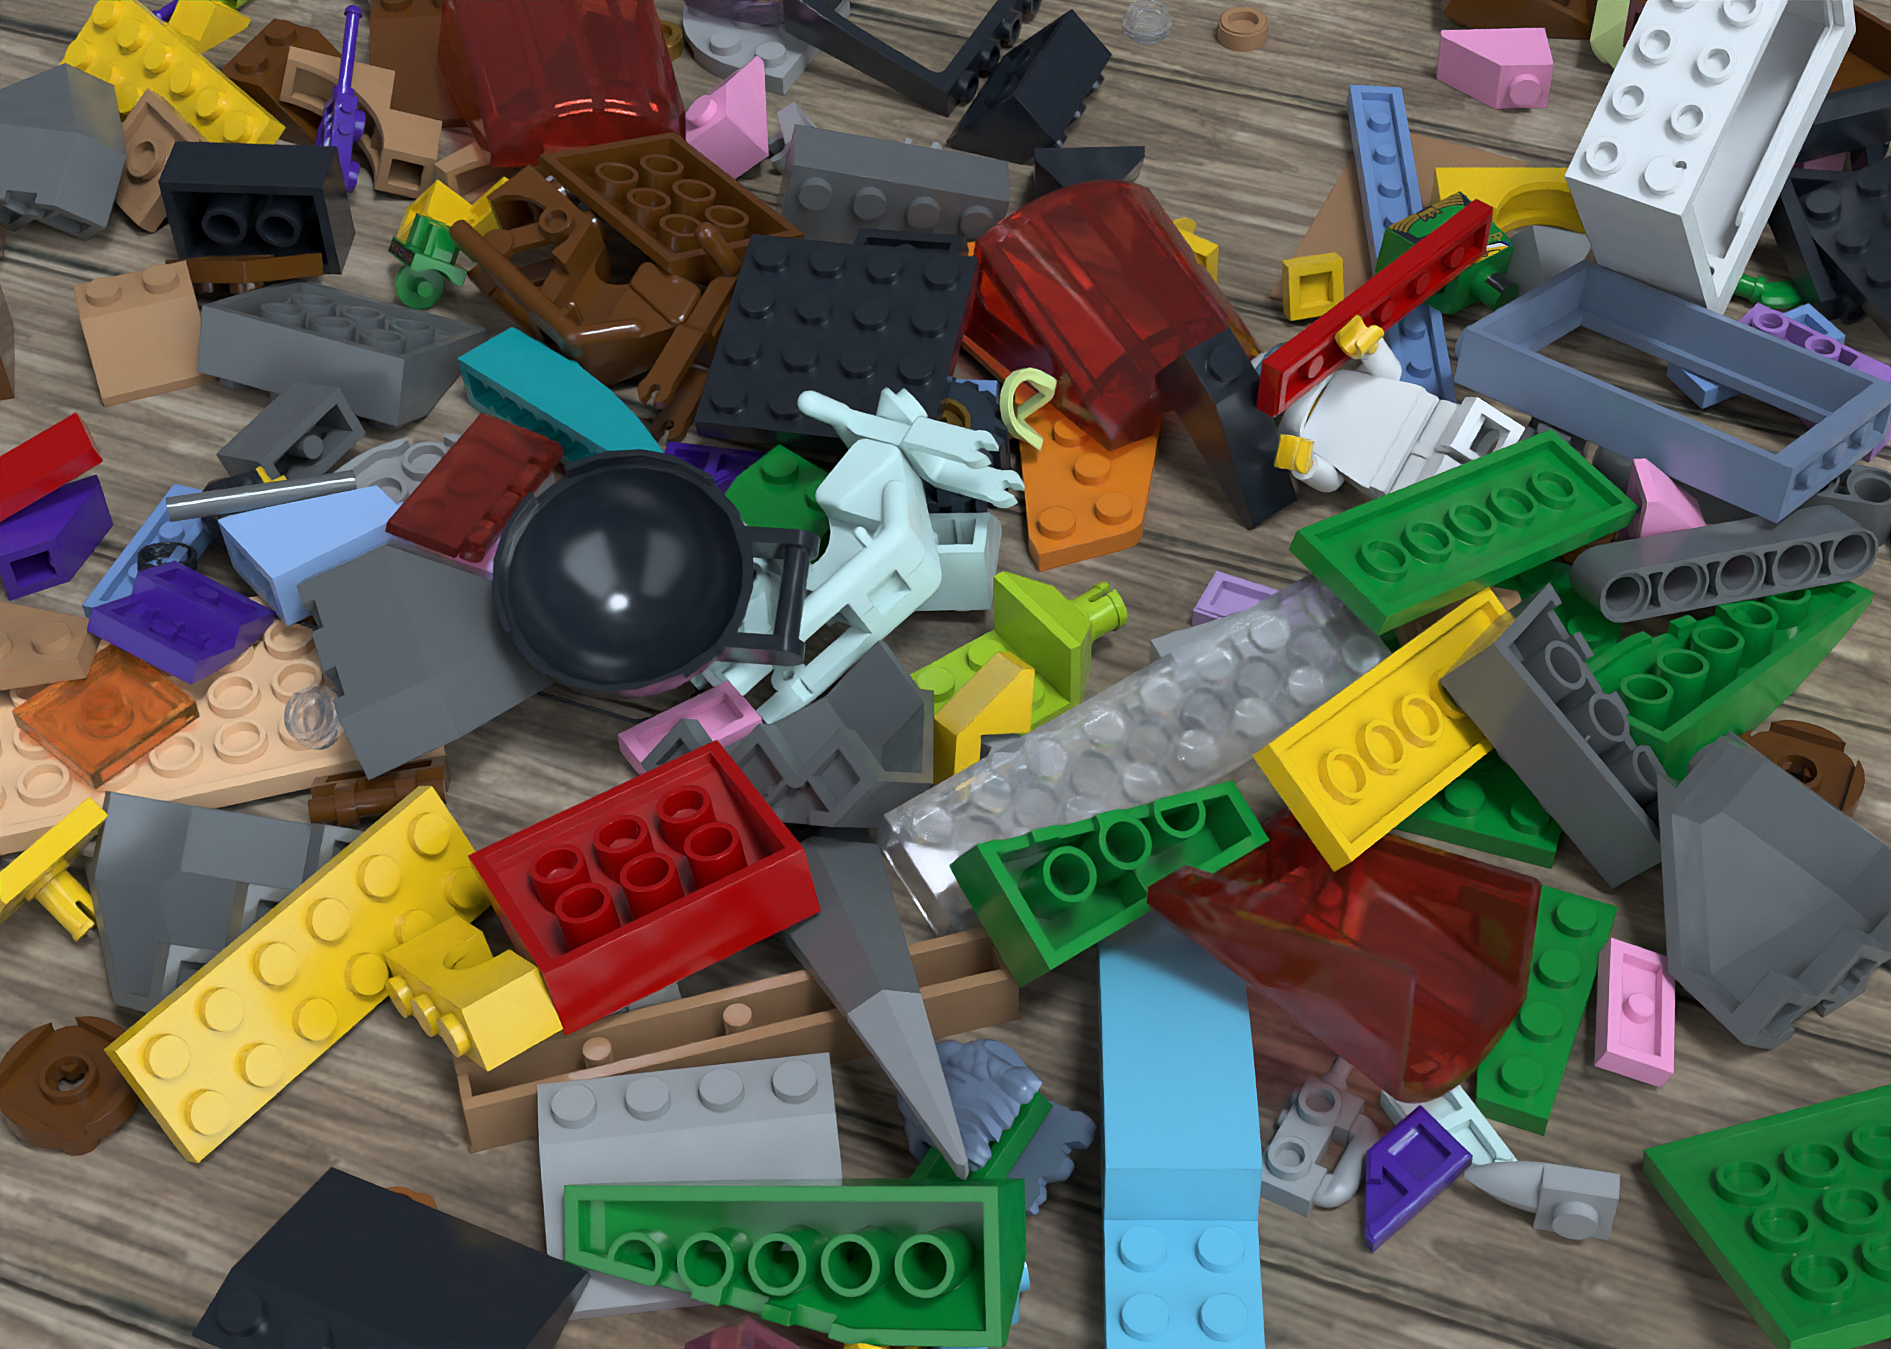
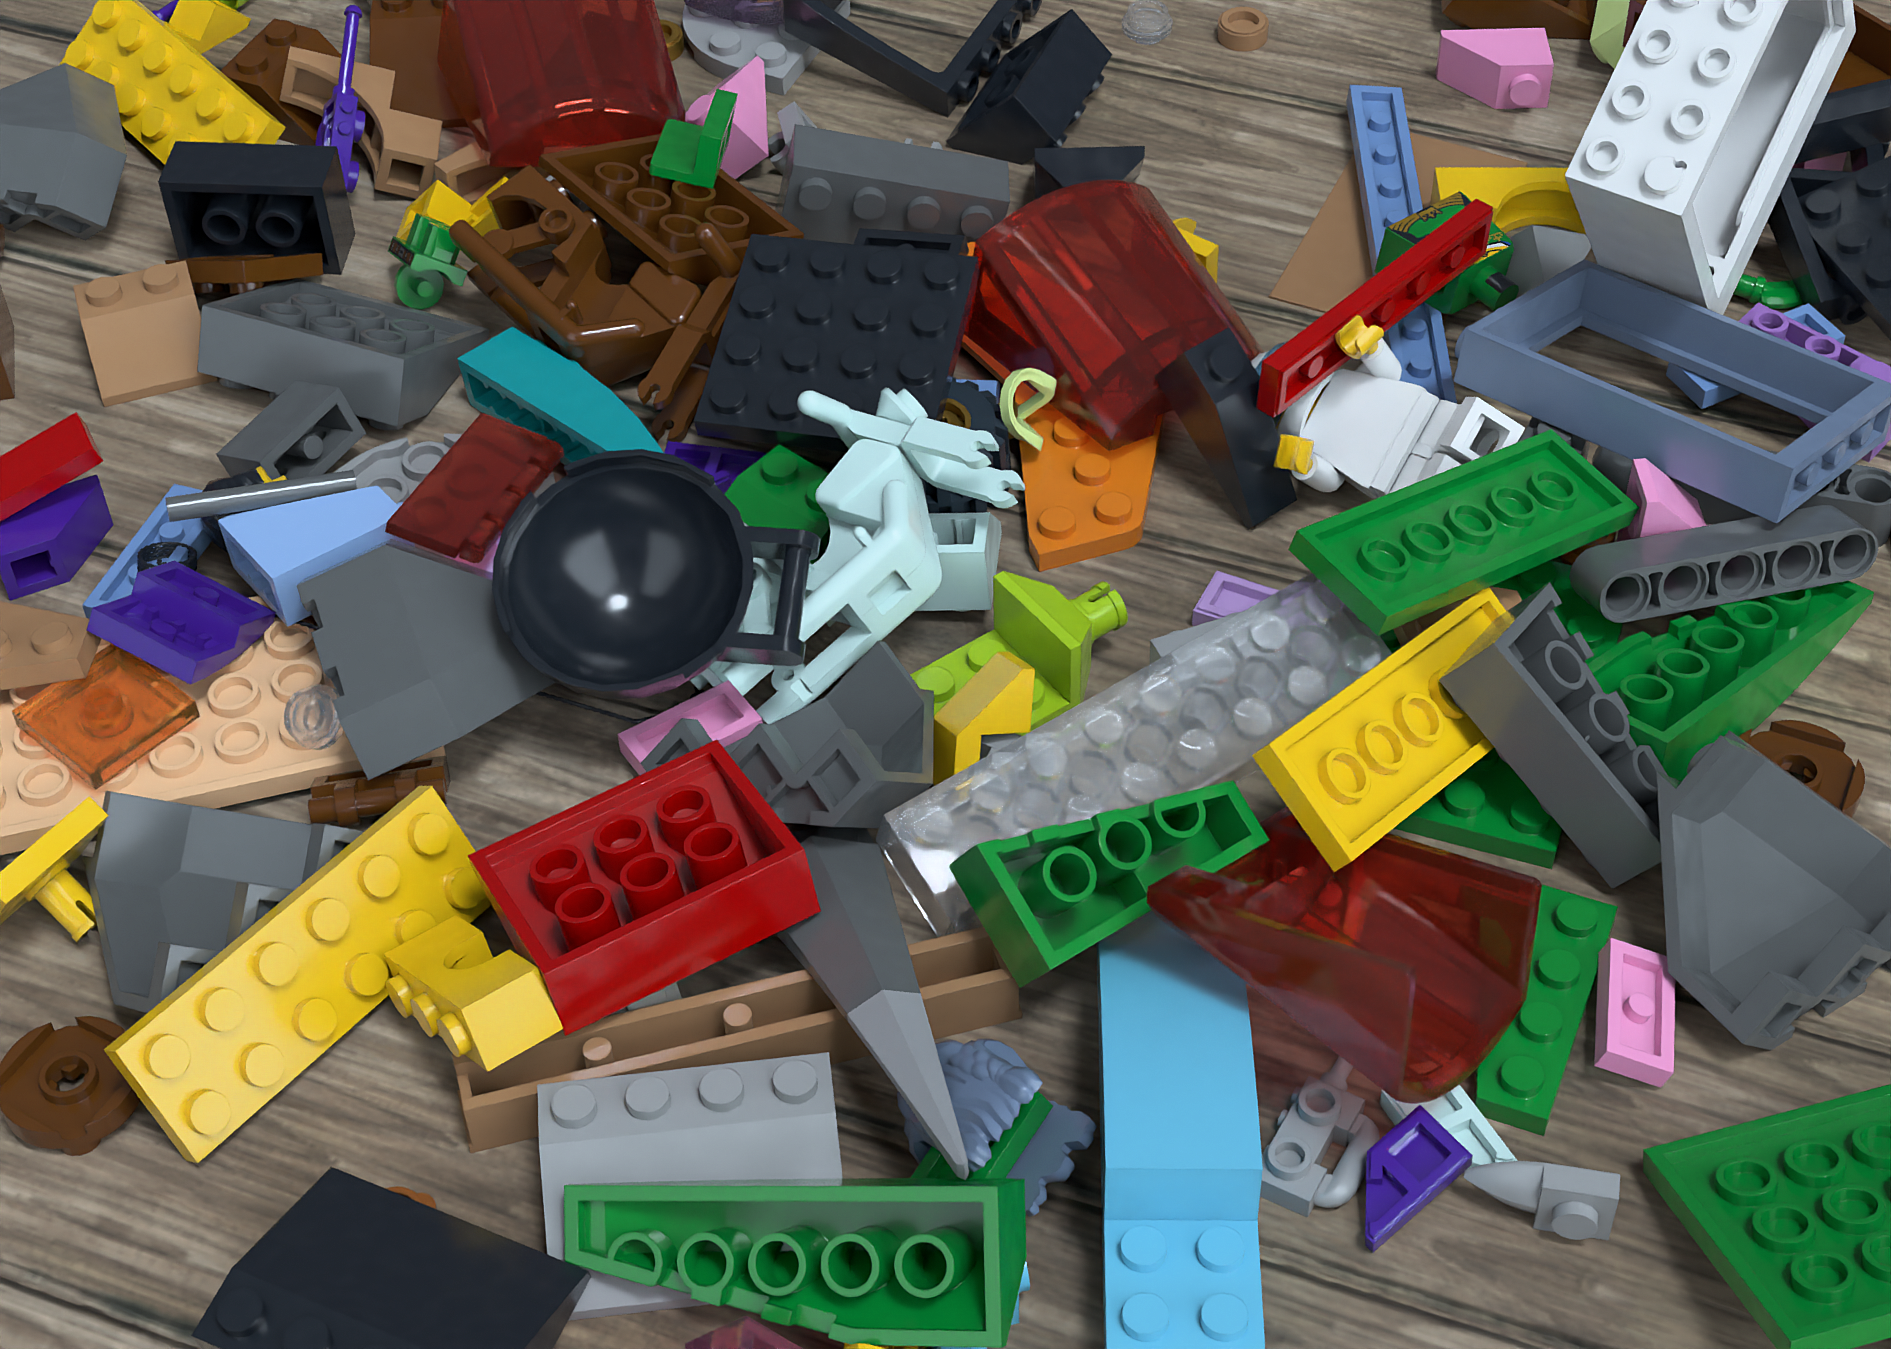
(148, 139): medium nougat plate -> none
(695, 151): none -> green panel
(1311, 285): yellow tile -> none

